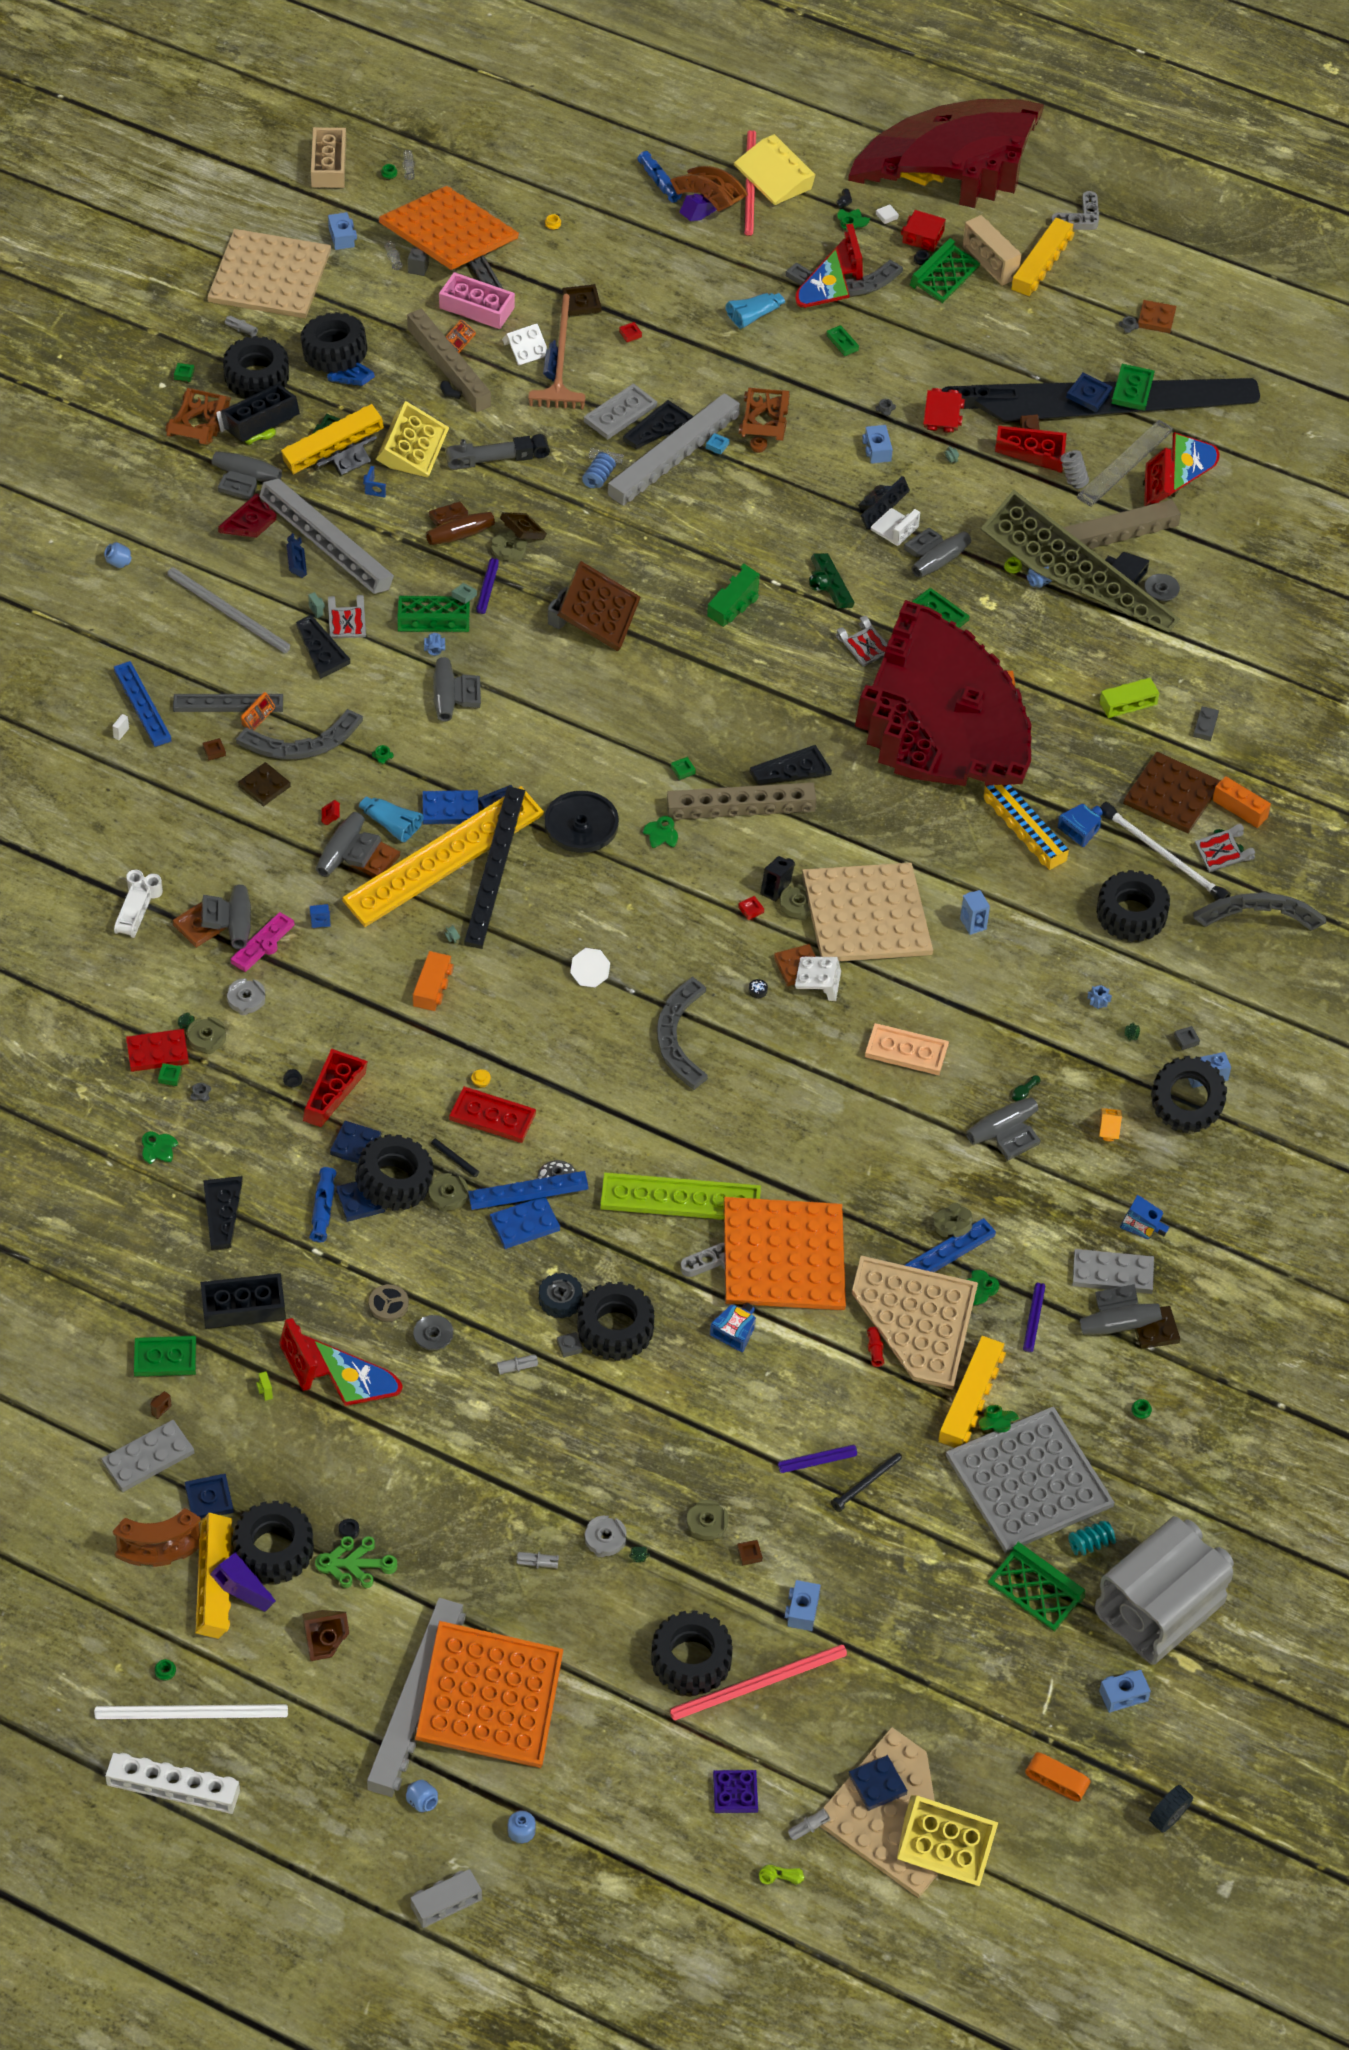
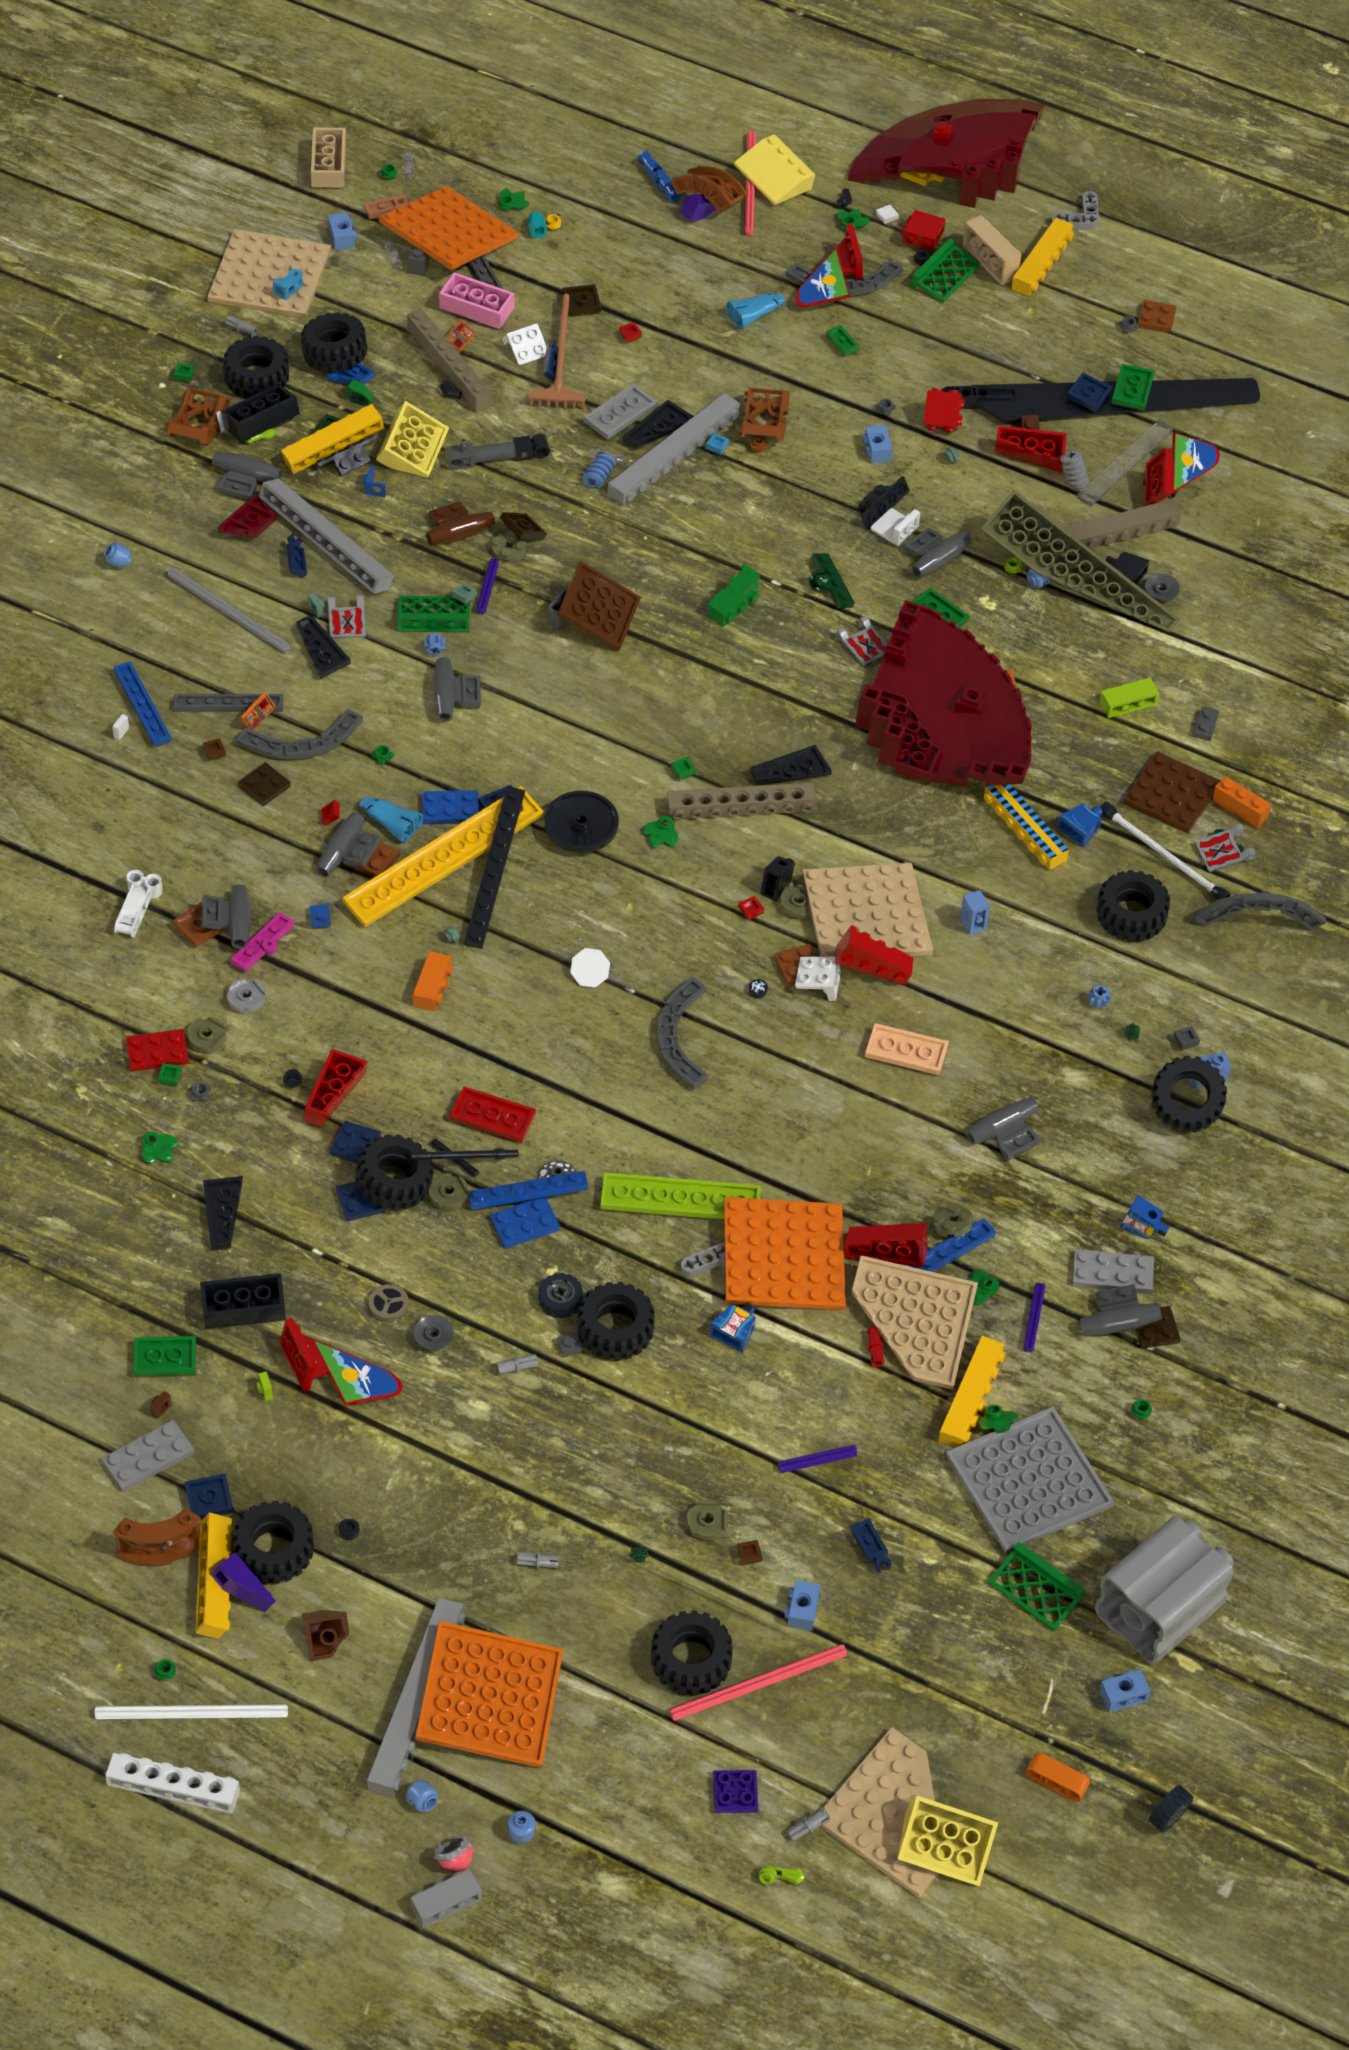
(185, 1020): clear green plate -> none
(289, 284): none -> dark azure leg
(323, 1204): blue piece -> none
(353, 1563): bright green plant -> none
(359, 393): none -> green rock
(380, 207): none -> nougat plate
(455, 1854): none -> hair
(481, 1078): yellow plate -> none
(497, 1154): none -> black bar
(512, 200): none -> green plate
(536, 225): none -> teal rock
(601, 1546): light grey plate -> none
(838, 1503): black bar -> none
(871, 1544): none -> dark blue plate
(873, 957): none -> red wedge
(878, 1782): dark blue plate -> none
(891, 1243): none -> red wedge
(942, 131): none -> red plate
(1022, 1091): dark green piece -> none
(1091, 1537): teal piece -> none
(1110, 1124): light orange slope -> none

